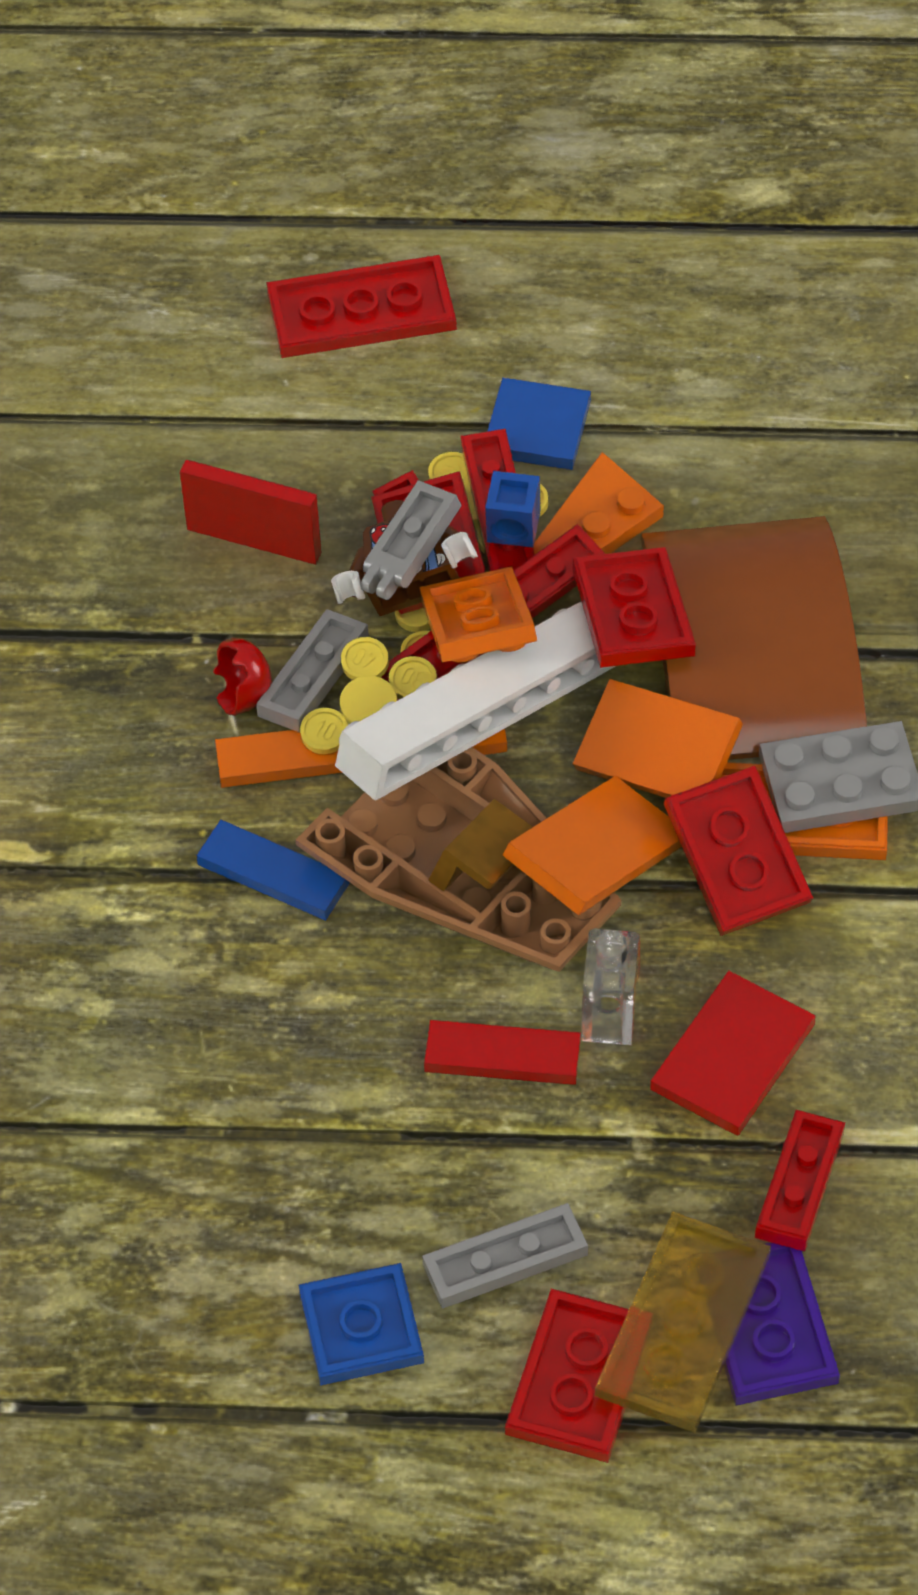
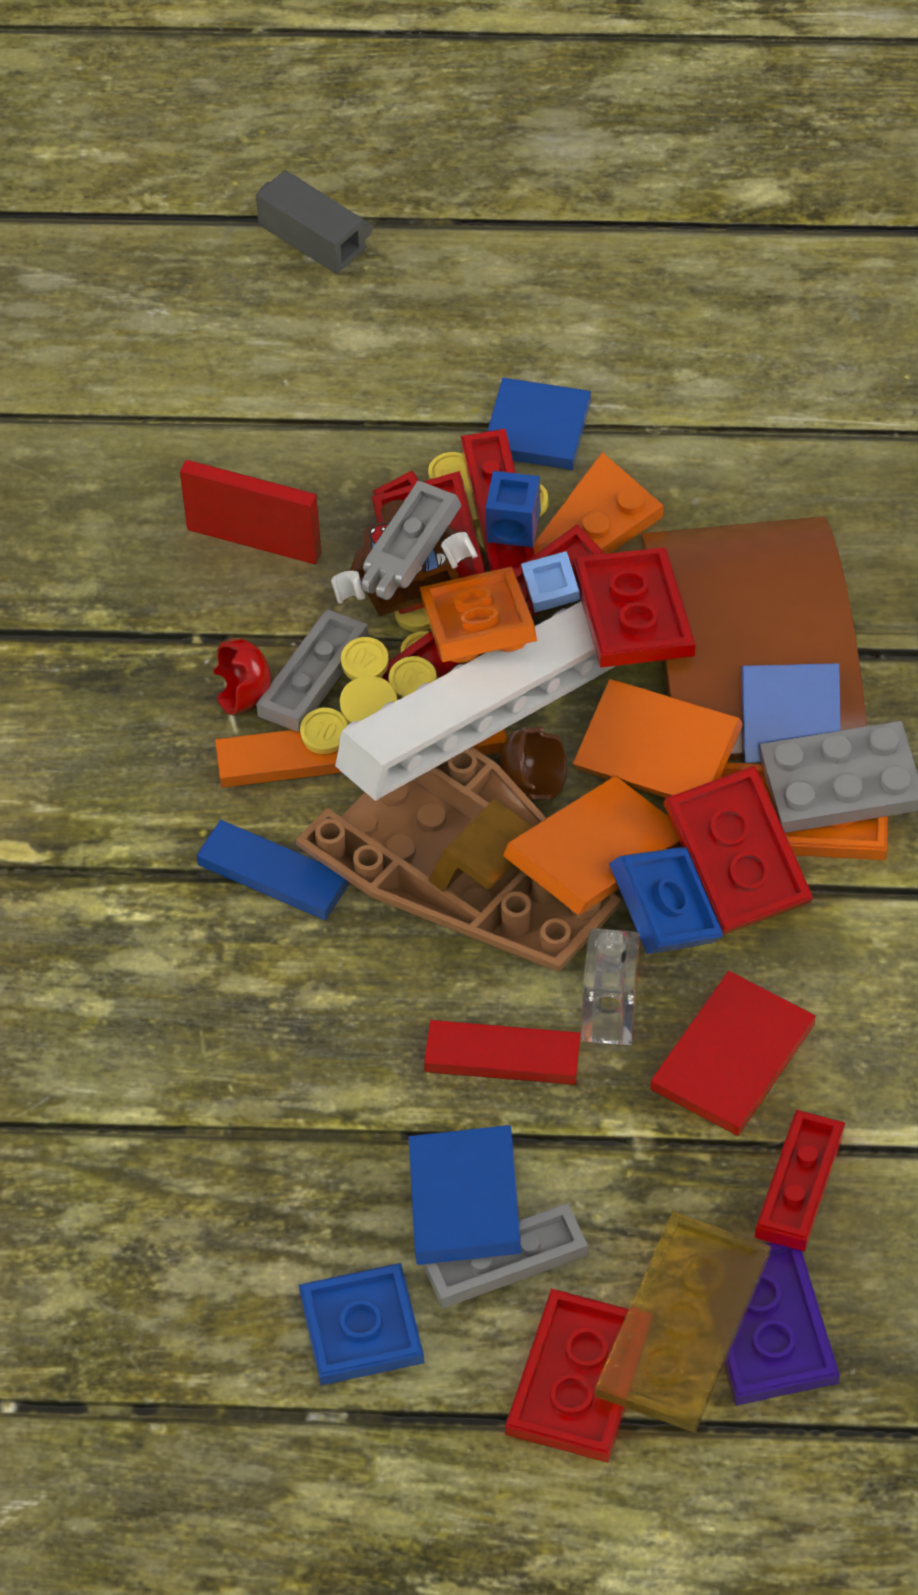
(311, 221): none -> dark grey brick
(361, 306): red tile -> none
(464, 1195): none -> blue tile
(535, 762): none -> reddish brown hair
(550, 581): none -> light blue plate
(666, 900): none -> blue tile
(787, 703): none -> tile

